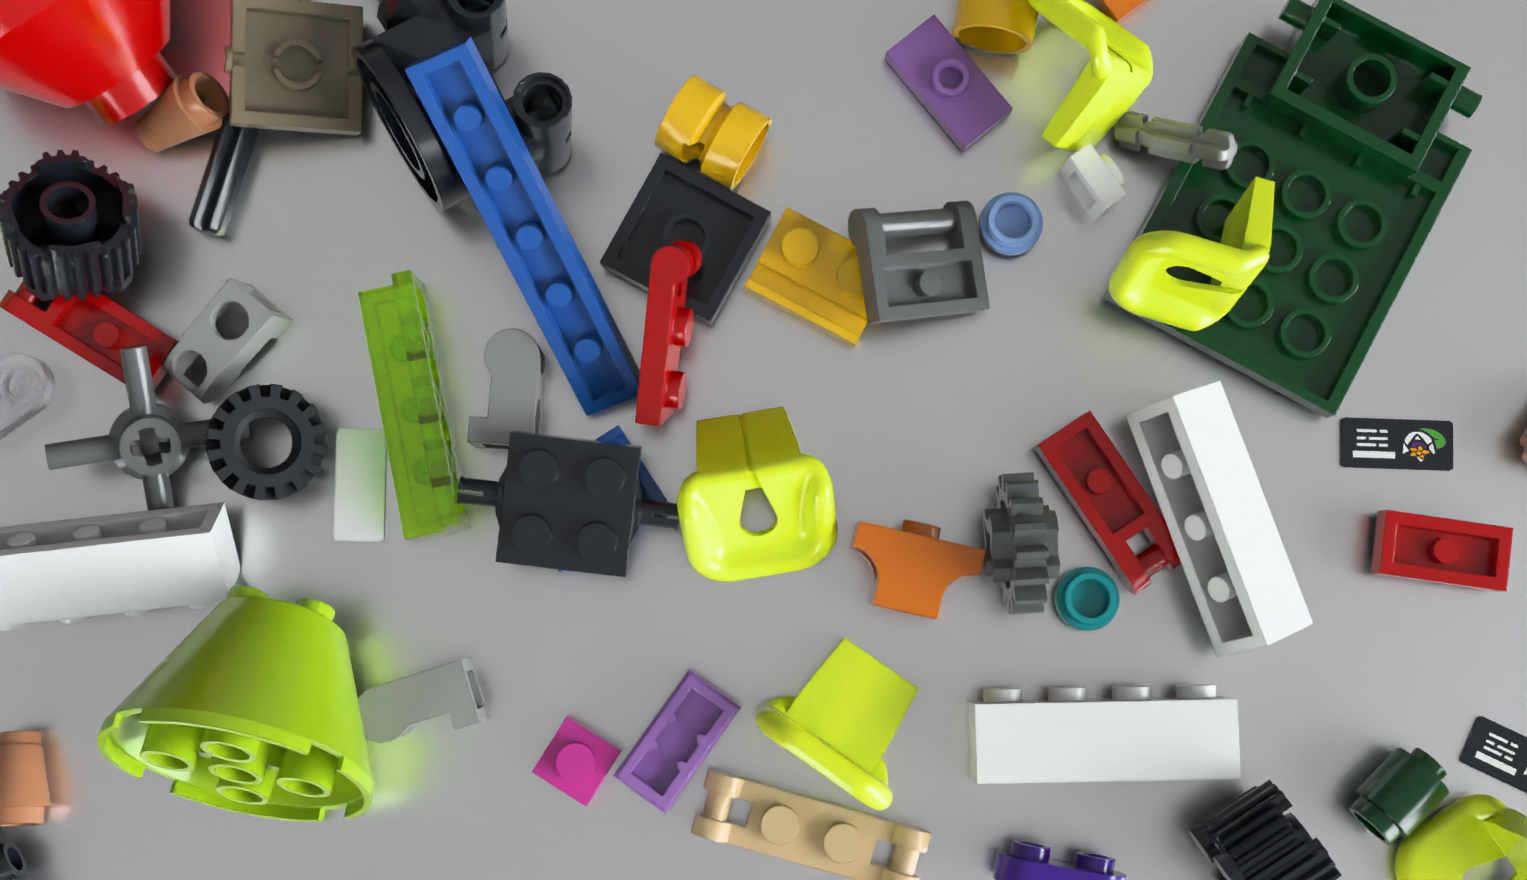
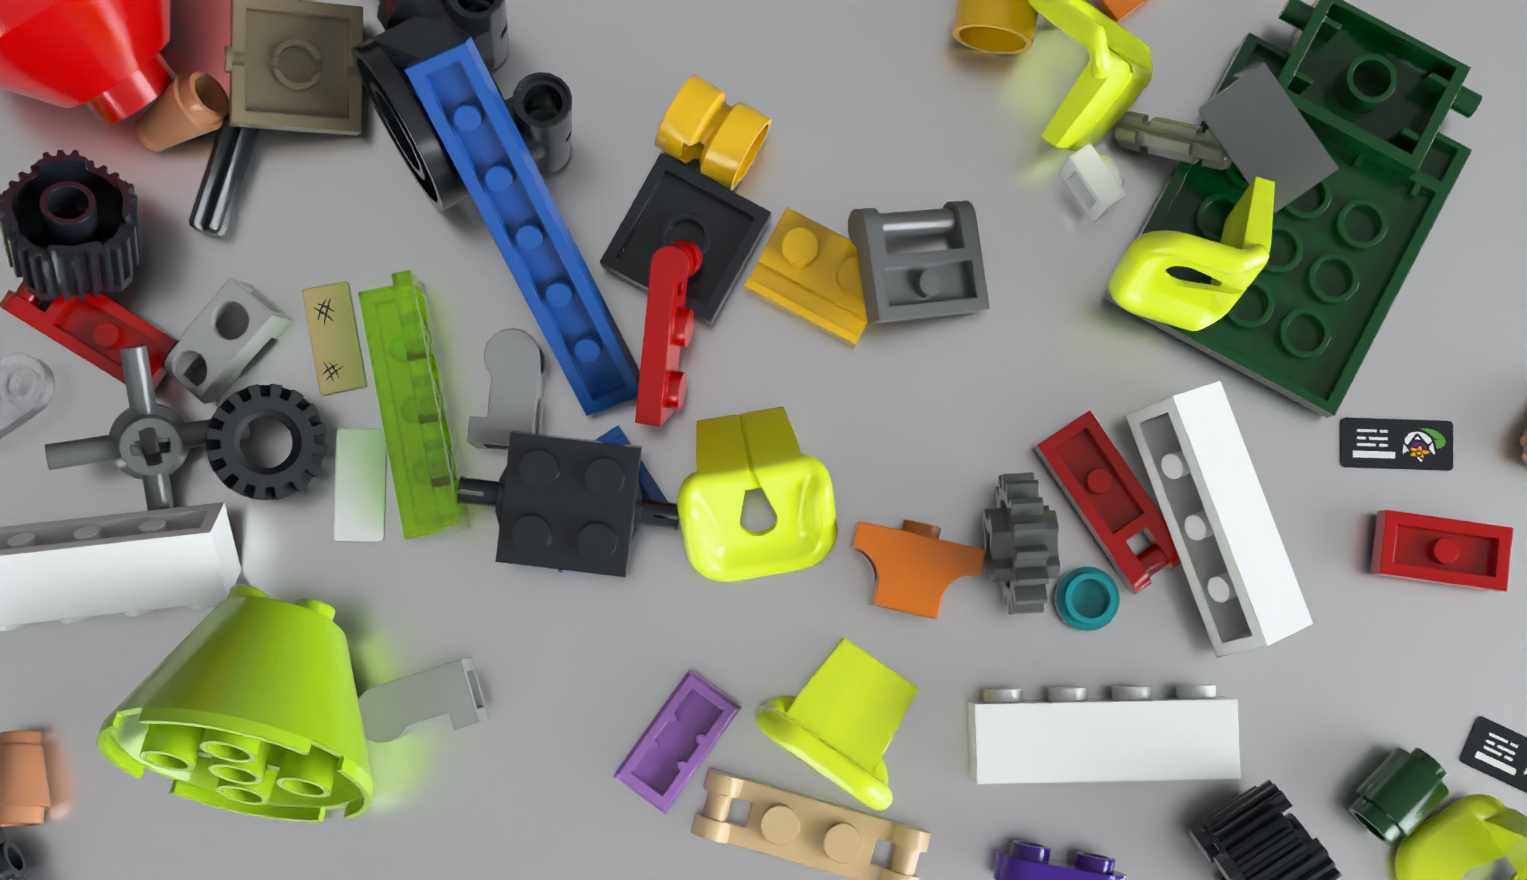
(334, 338): none -> tan sticker
(577, 760): dark pink plate -> none
(948, 83): medium lavender plate -> none
(1010, 223): light blue plate -> none
(1267, 134): none -> dark grey panel

